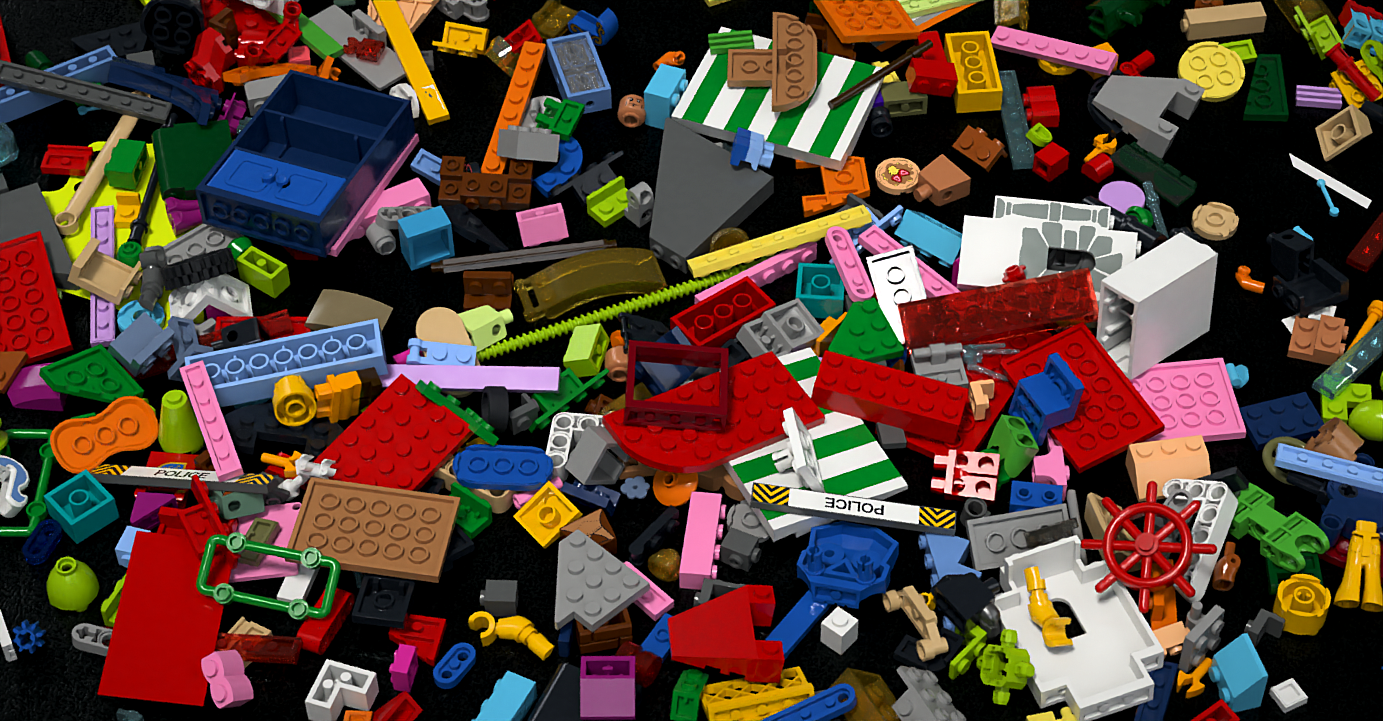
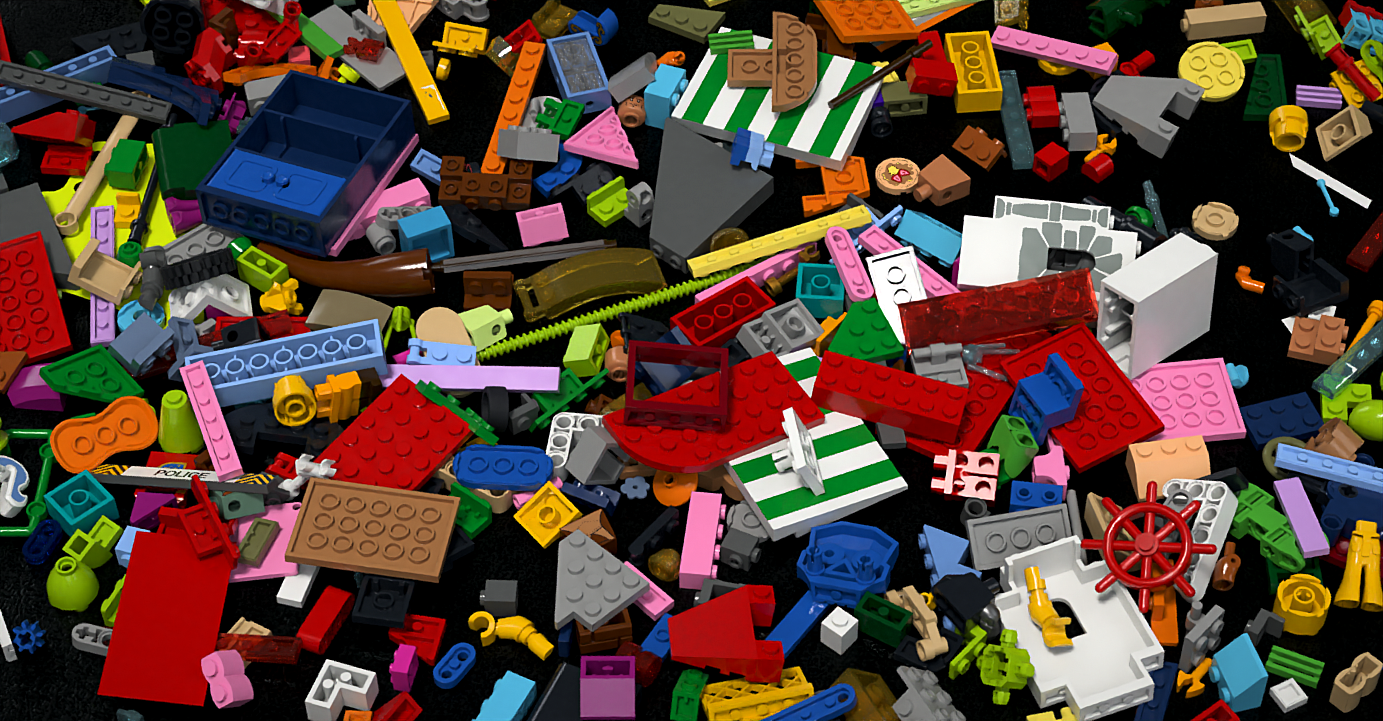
(59, 128): none -> red slope
(94, 547): none -> lime brick
(281, 297): none -> yellow rock
(287, 463): light orange bar -> none
(298, 608): green bar -> none
(348, 74): none -> neon yellow tile
(382, 276): none -> reddish brown brick
(400, 321): none -> lime plant
(406, 92): white plate -> none
(443, 69): none -> yellow tile
(603, 141): none -> bright pink tile
(633, 77): none -> light grey slope
(687, 21): none -> olive wing
(774, 285): none -> pearl gold bar
(853, 509): tile -> none
(883, 619): none -> dark green brick
(979, 396): light nougat bracket -> none
(1014, 273): red plate -> none
(1039, 135): lime tile -> none
(1050, 533): clear smoke hinge -> none
(1077, 122): none -> light grey brick
(1122, 195): lavender tile -> none
(1151, 168): clear green windscreen -> none
(1172, 638): light nougat brick -> none
(1288, 127): none -> yellow piece
(1296, 663): none -> bright green tile
(1301, 517): none -> lavender tile
(1355, 682): none -> tan brick

